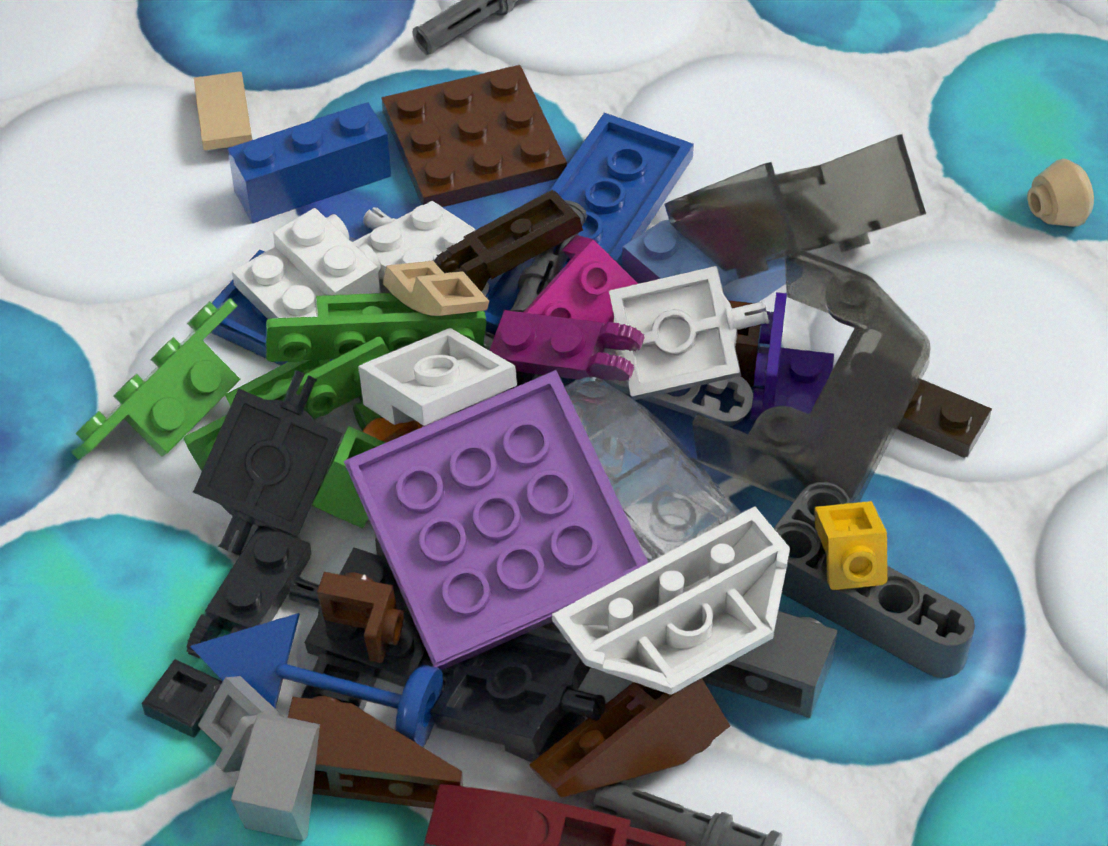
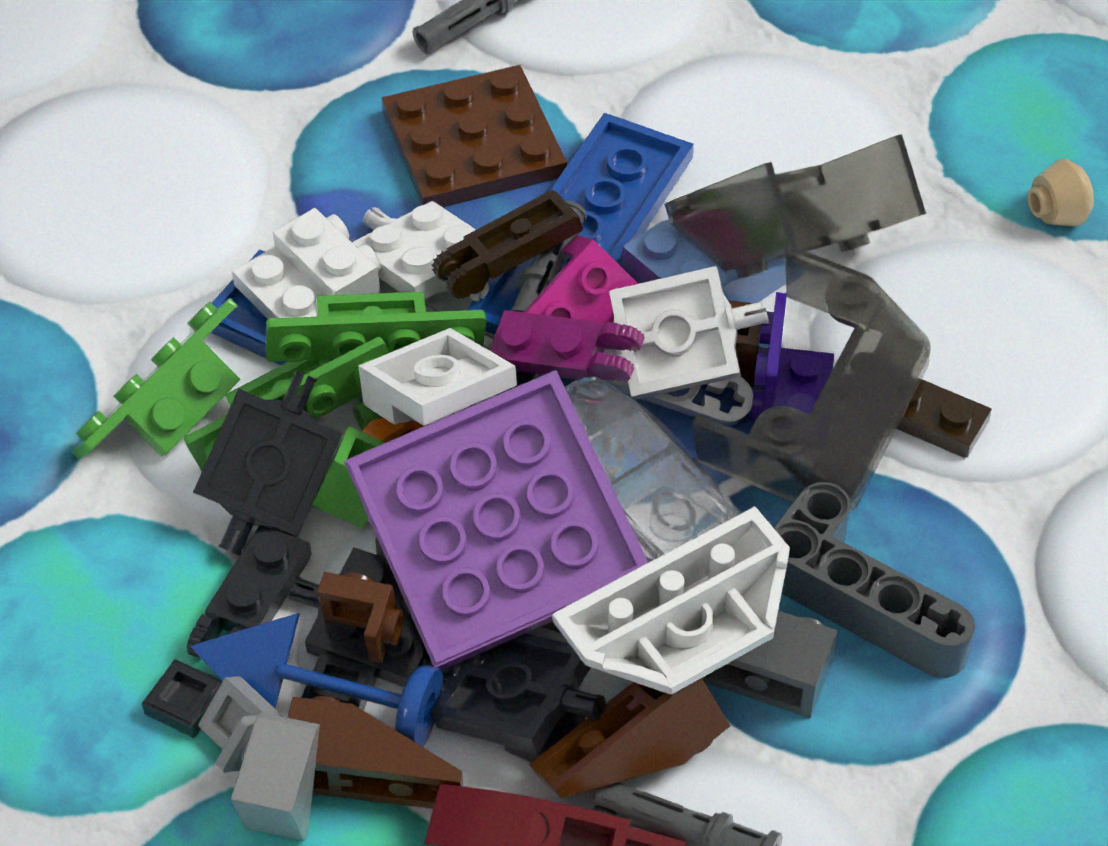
(222, 110): tan slope -> none
(310, 162): blue brick -> none
(431, 291): tan slope -> none
(853, 544): yellow bracket -> none

